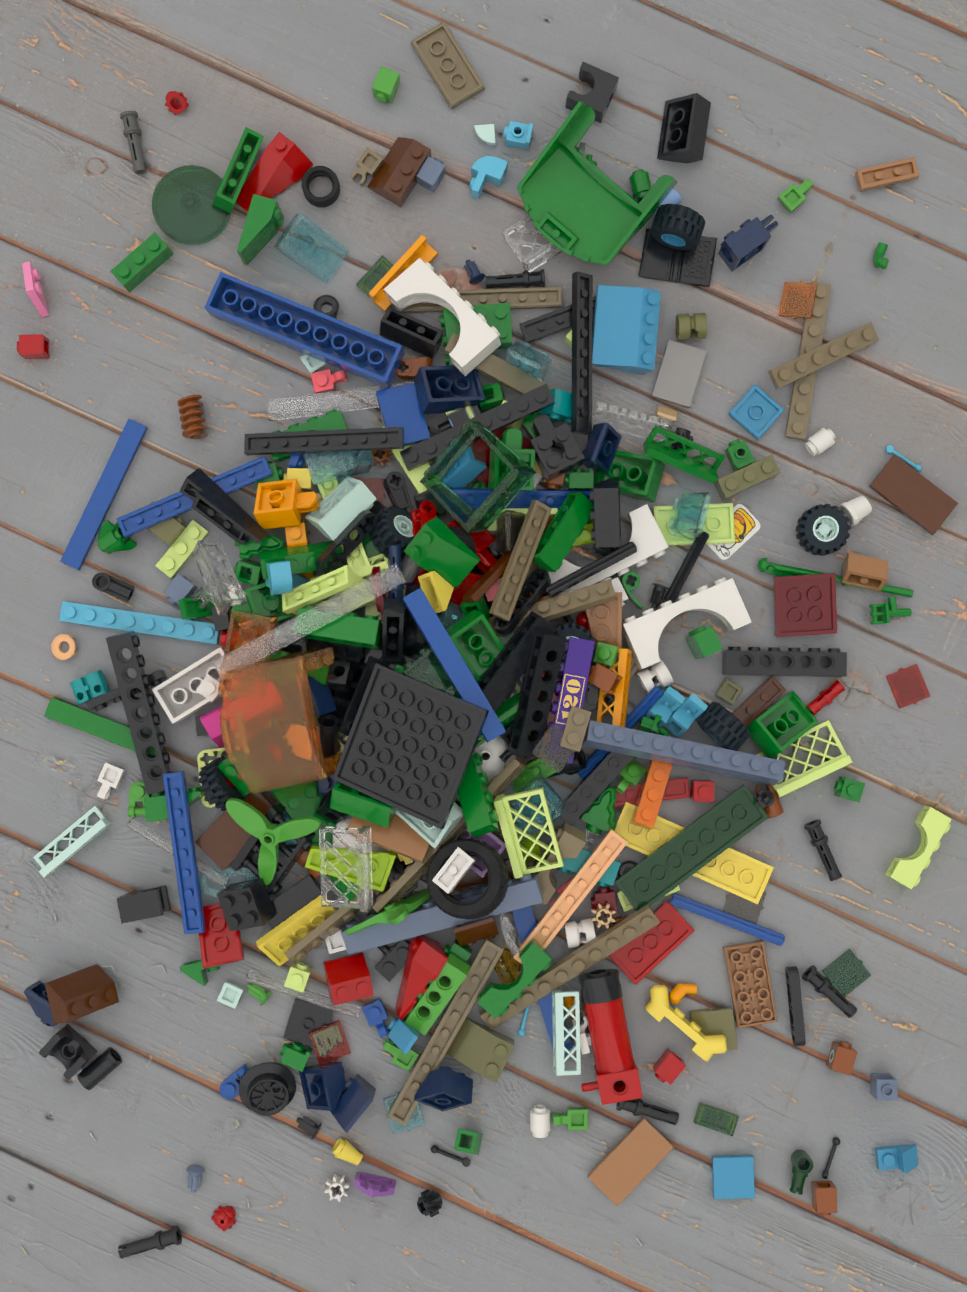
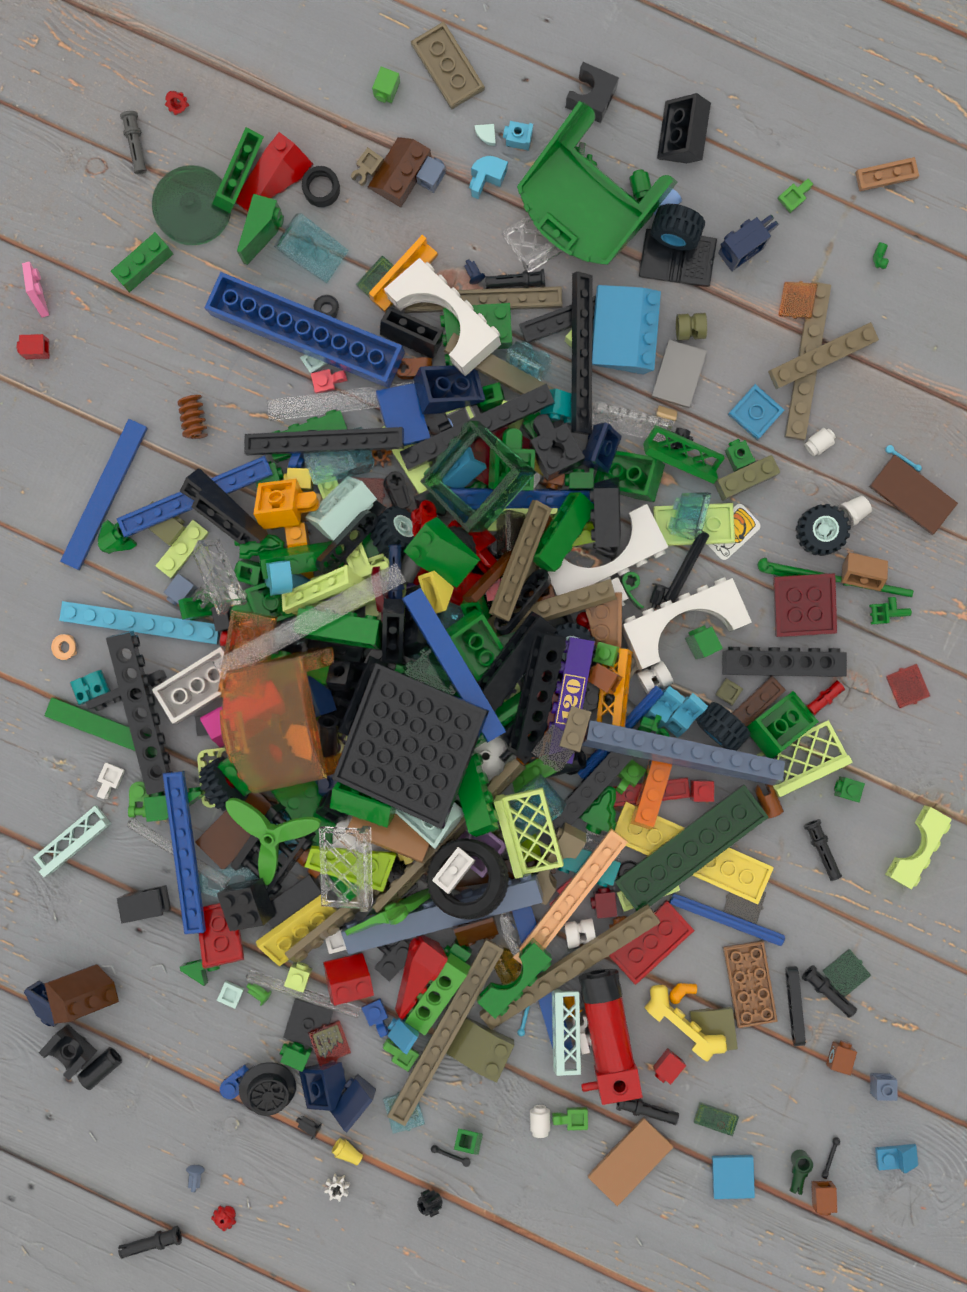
(114, 587): black piece -> none
(209, 688): white plate -> none
(374, 1185): medium lavender plate -> none
(445, 1089): dark blue slope -> none
(591, 569): black axle -> none
(608, 917): tan gear -> none
(765, 798): black piece -> none

